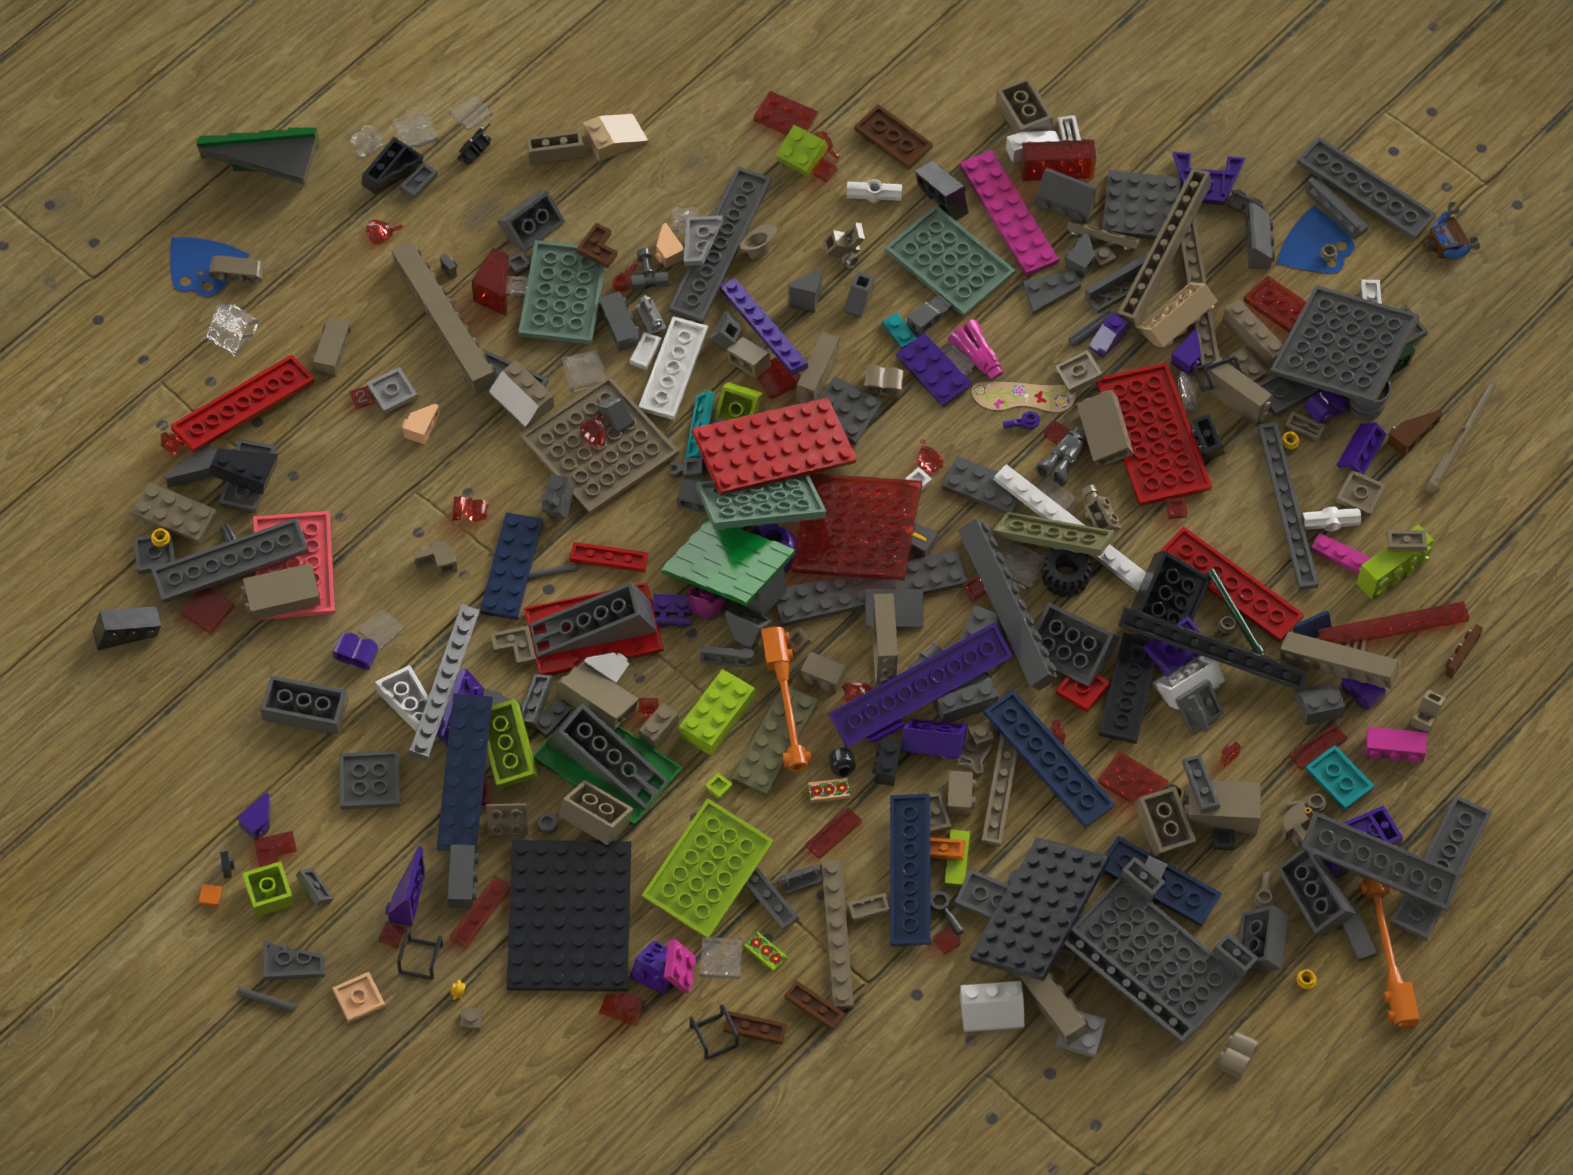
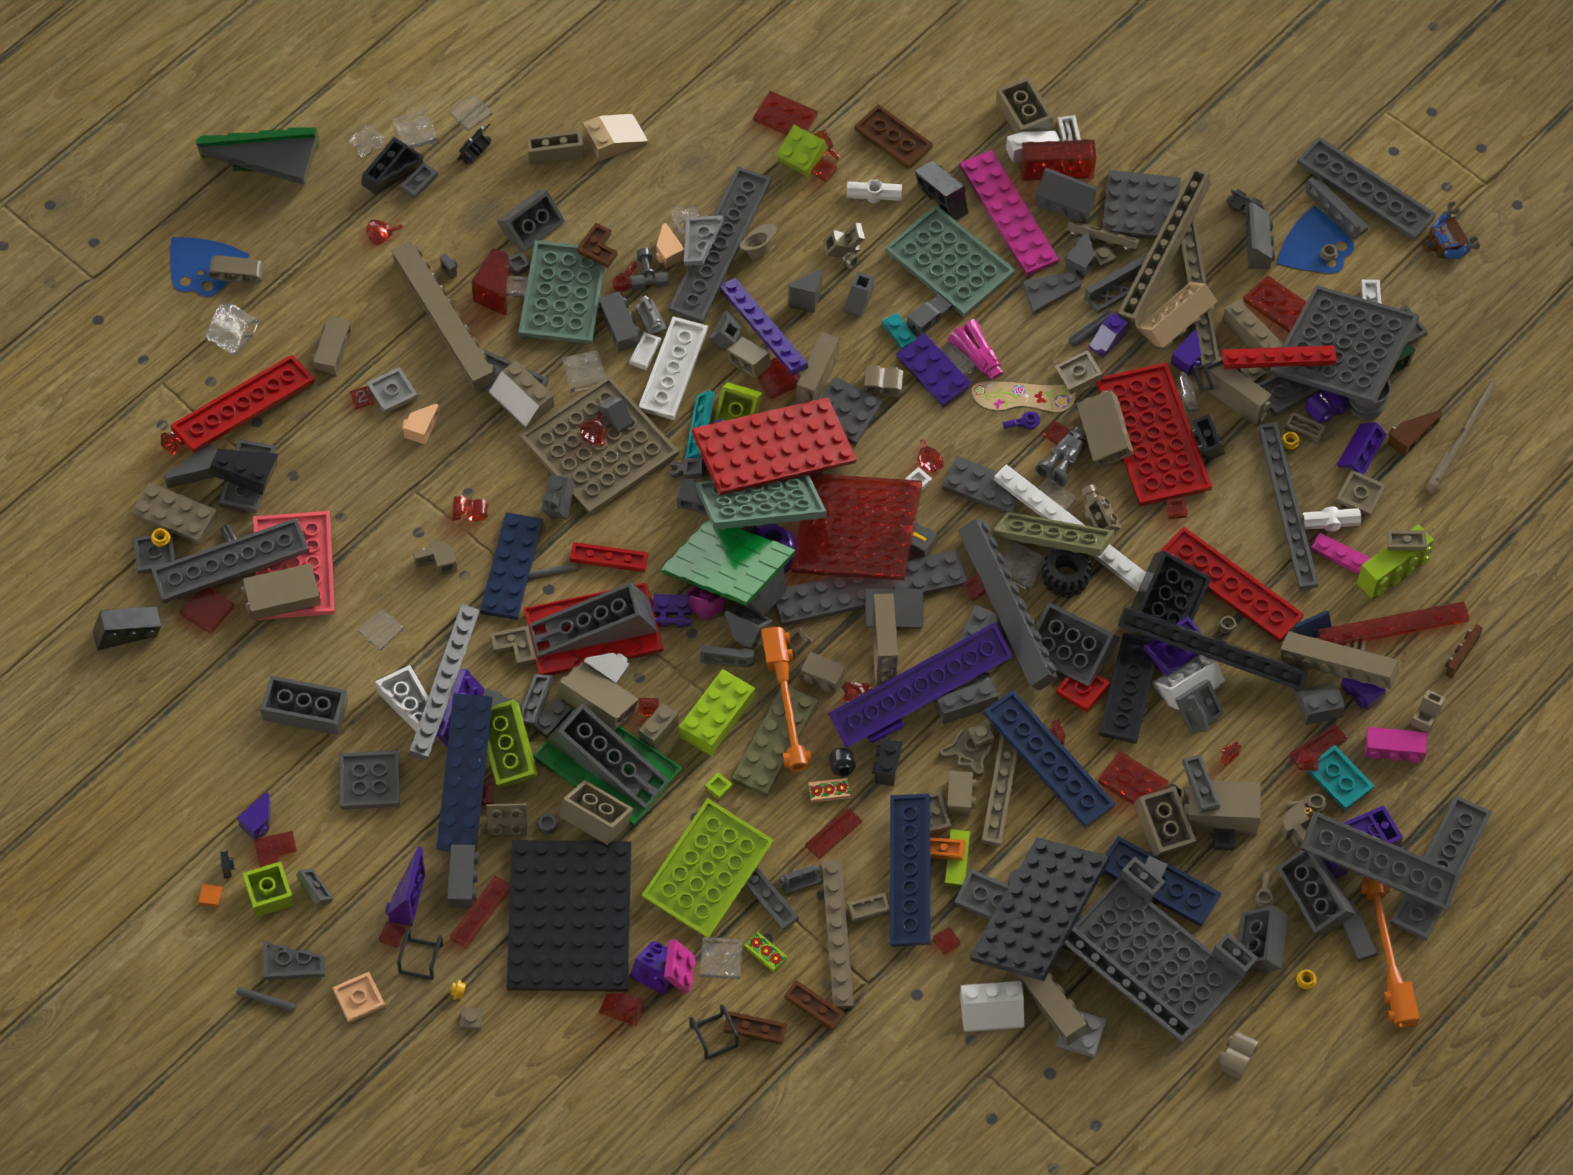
(355, 650): dark purple brick -> none
(934, 649): dark grey axle -> none
(934, 738): dark purple slope -> none
(949, 916): dark grey piece -> none
(1221, 181): dark purple wing -> none
(1235, 612): dark green bar -> none
(1278, 357): none -> red plate
(1309, 760): none -> clear red plate

